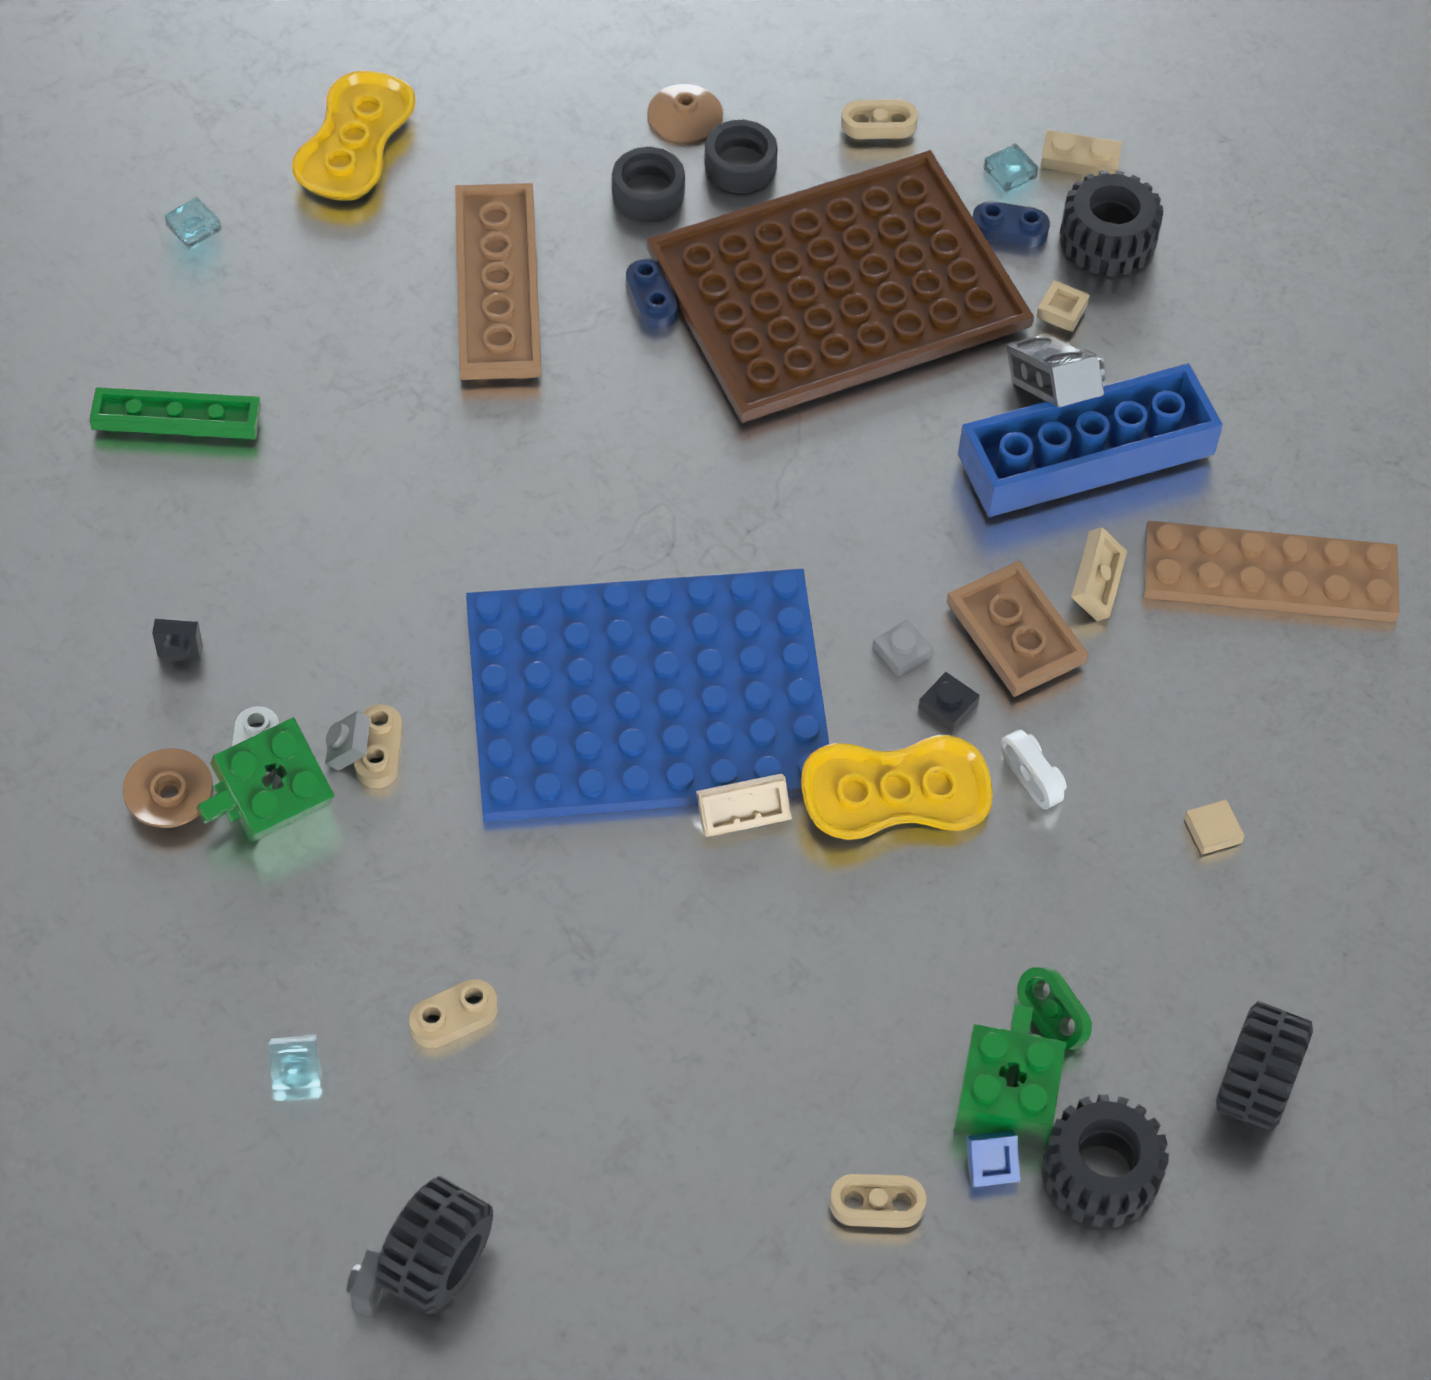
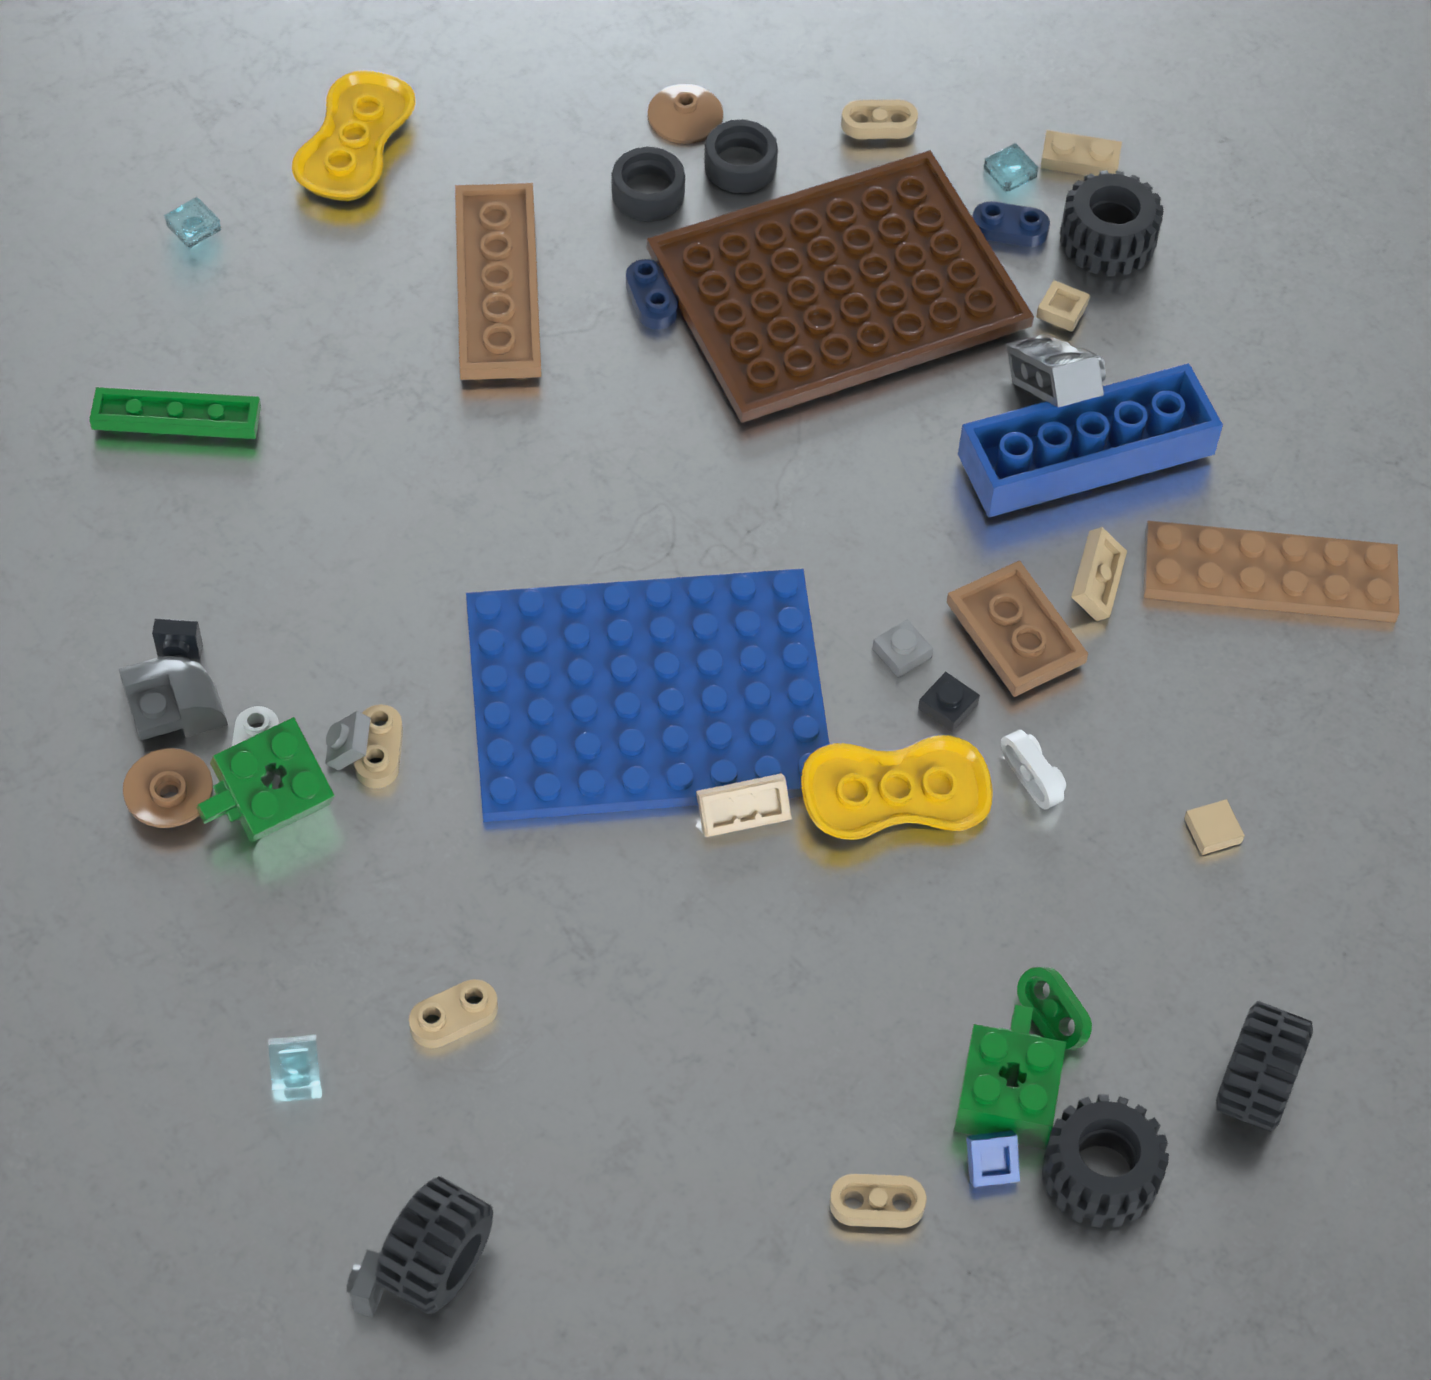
(172, 696): none -> dark grey brick

